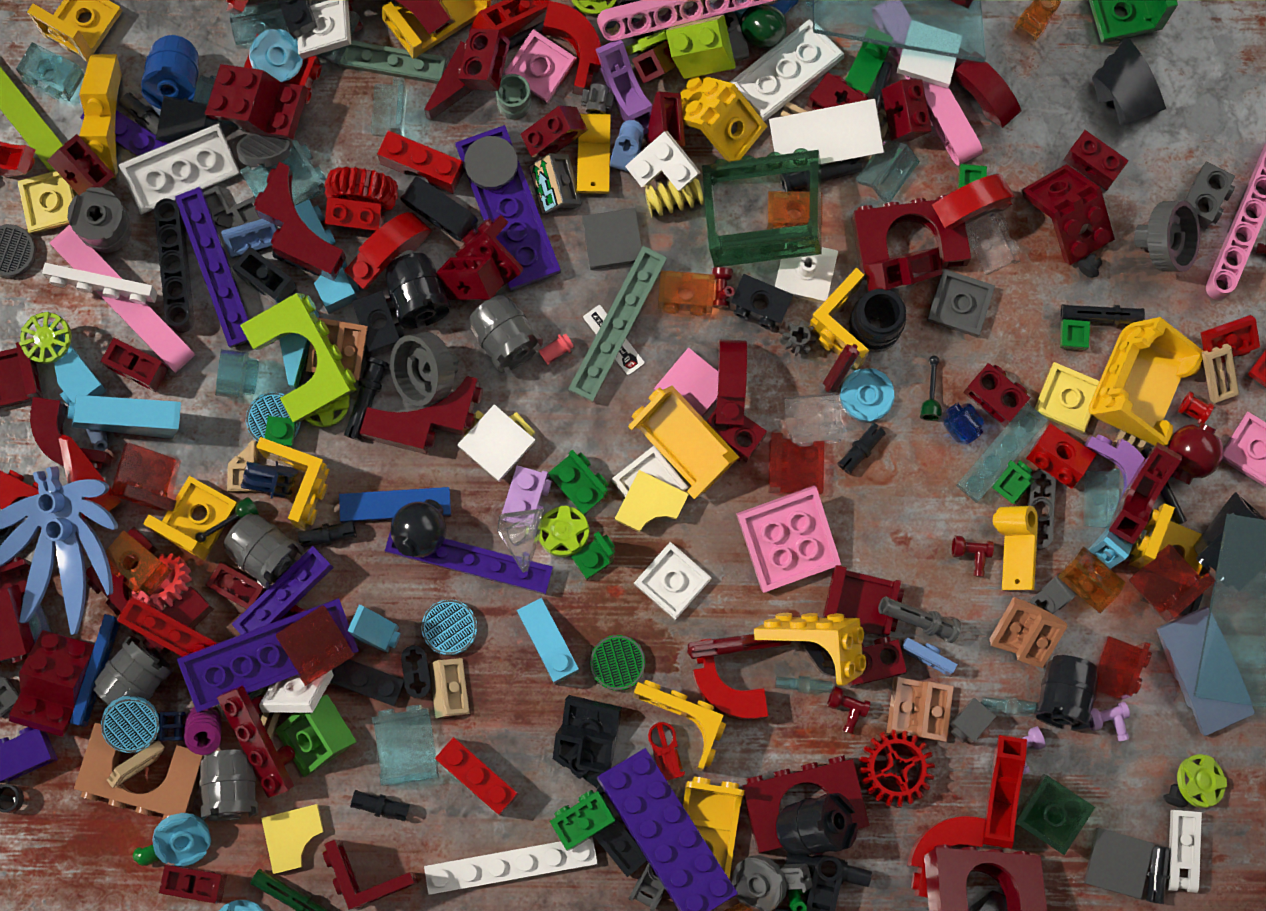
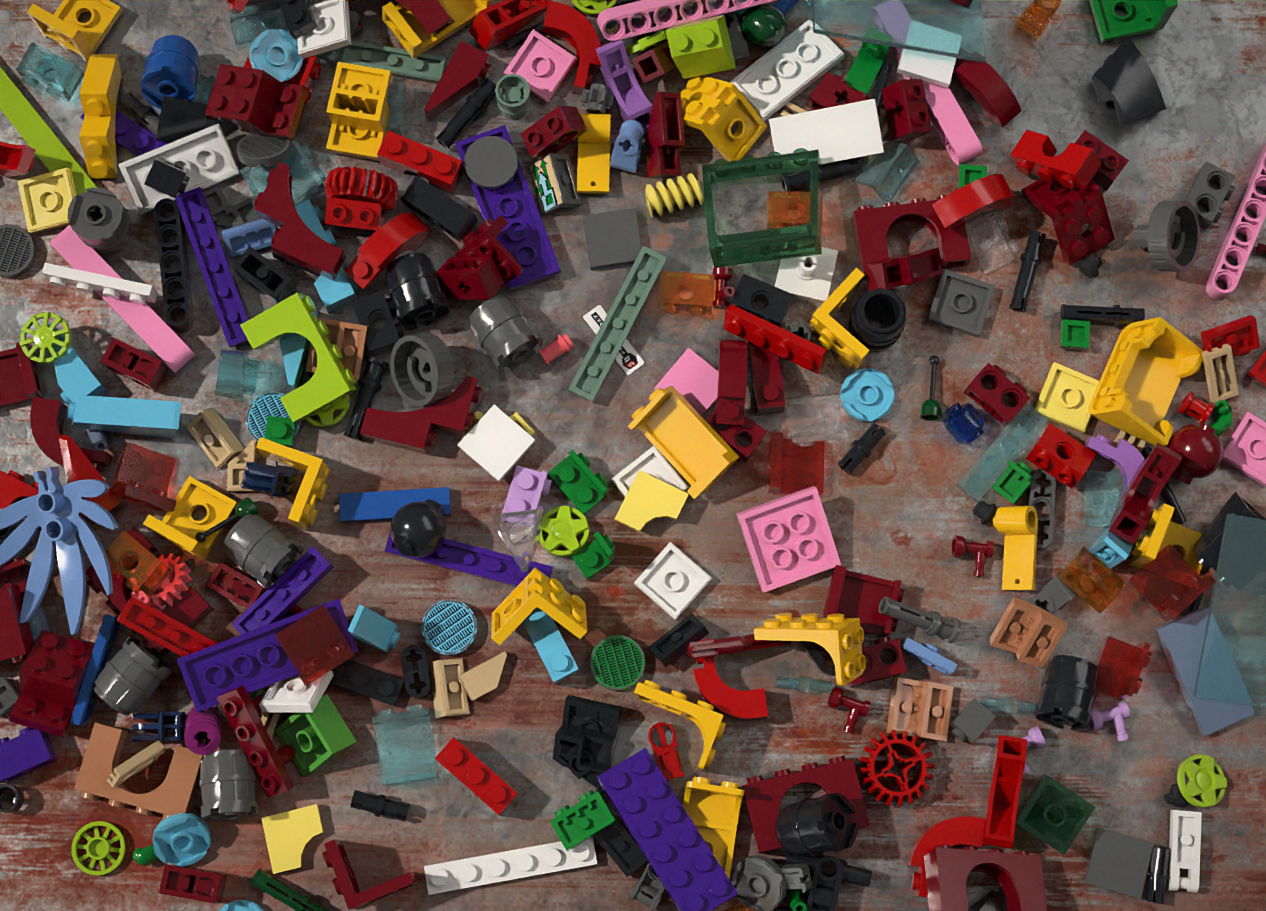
(80, 166): dark red brick -> none
(98, 848): none -> lime wheel
(130, 724): tile -> none
(167, 177): none -> black brick
(214, 437): none -> tan slope
(327, 534): black pin -> none
(358, 110): none -> yellow bracket
(474, 105): none -> black pin
(483, 677): none -> tan tile
(486, 53): dark red brick -> none
(547, 595): none -> yellow bracket
(665, 156): white plate -> none
(676, 641): none -> black plate
(766, 380): none -> dark red slope
(774, 339): none -> red plate
(841, 367): dark red axle -> none
(984, 511): none -> black piece
(1030, 262): none -> black pin
(1071, 168): none -> red arch
(1222, 417): none -> green arm

